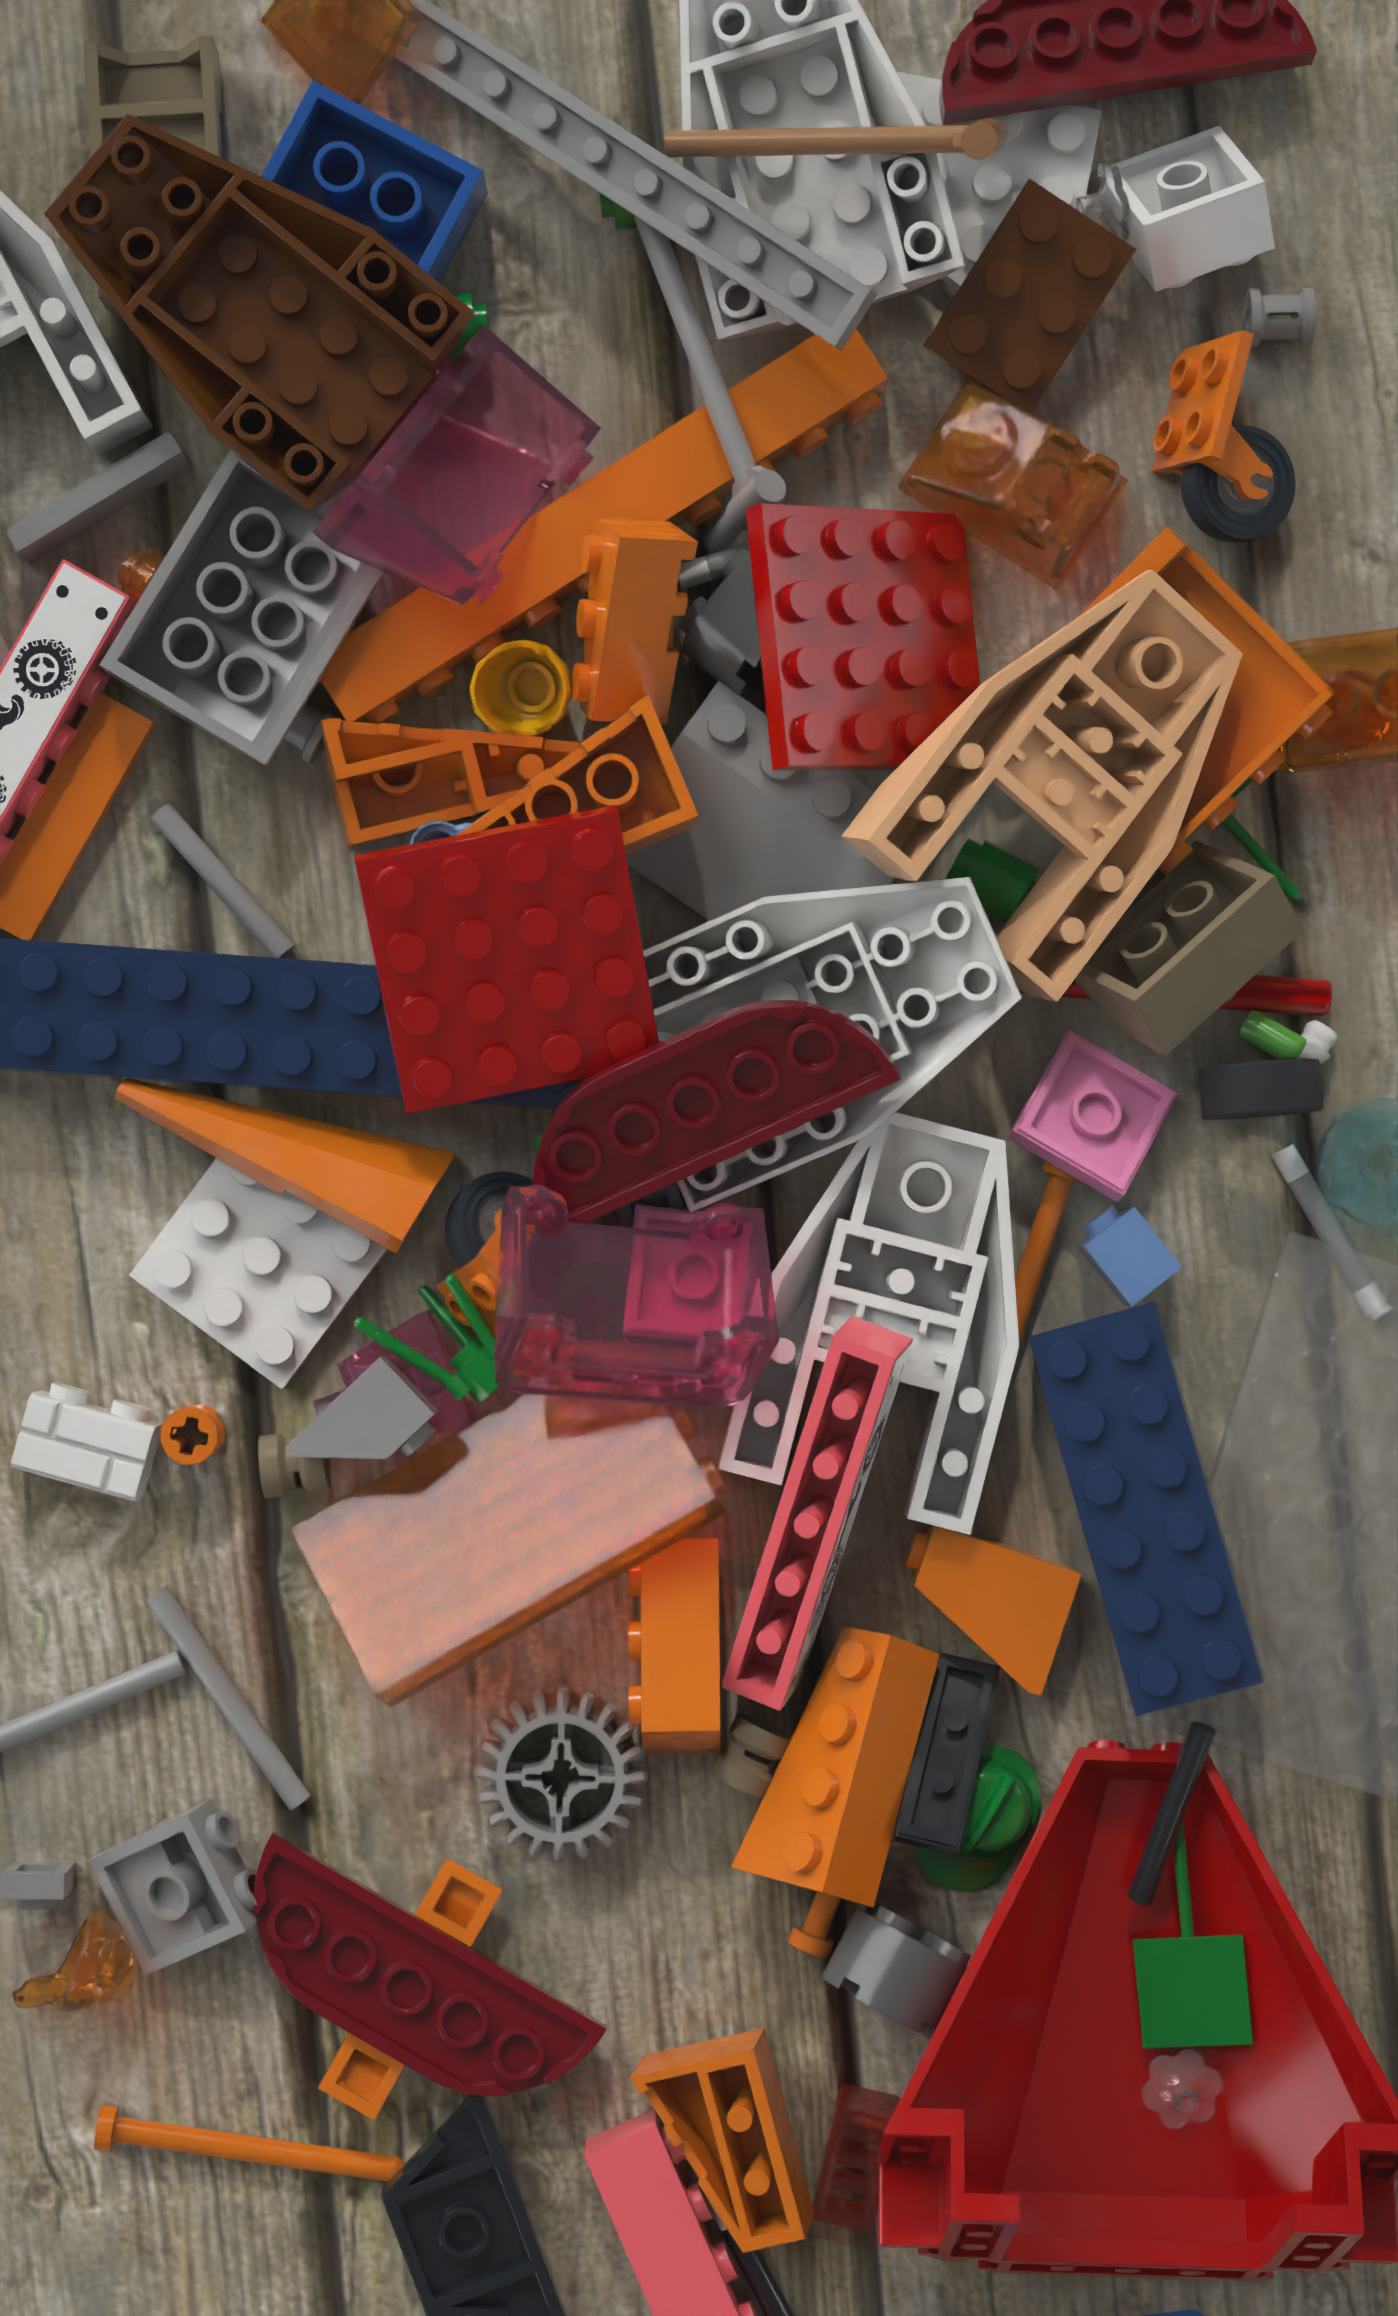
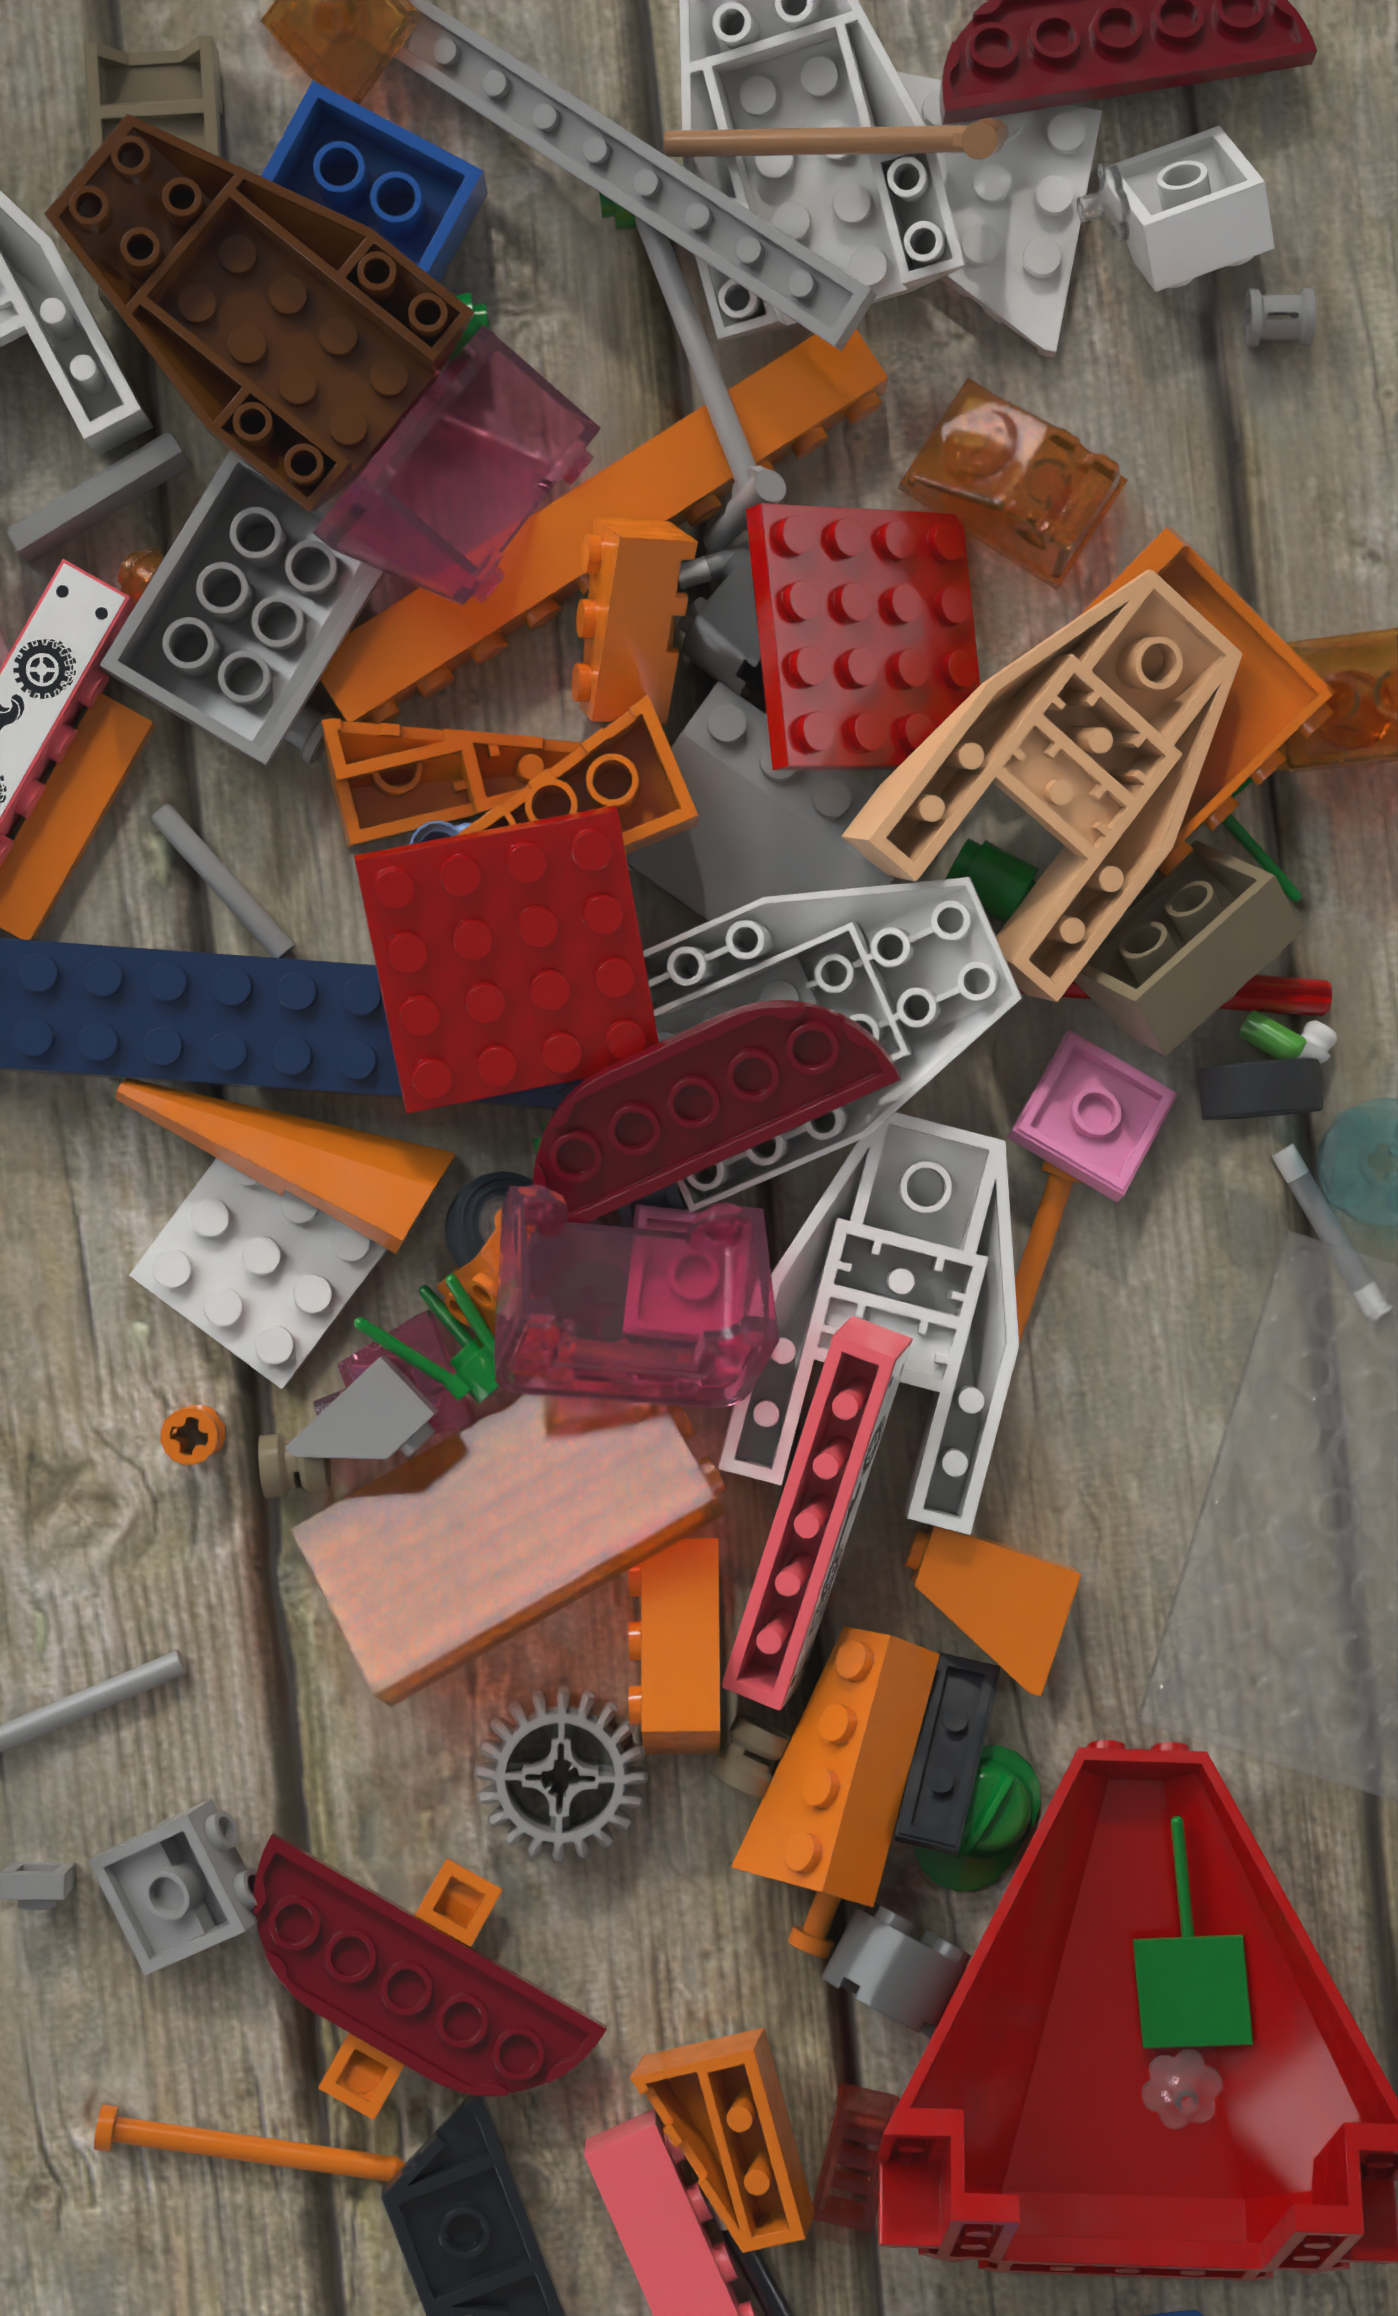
(87, 1443): white brick -> none
(94, 1972): clear orange hat -> none
(228, 1698): light grey bar -> none
(521, 688): yellow hair -> none
(1029, 297): reddish brown plate -> none
(1127, 1254): medium blue brick -> none
(1146, 1509): dark blue brick -> none
(1171, 1813): black bar -> none
(1232, 477): orange plate -> none

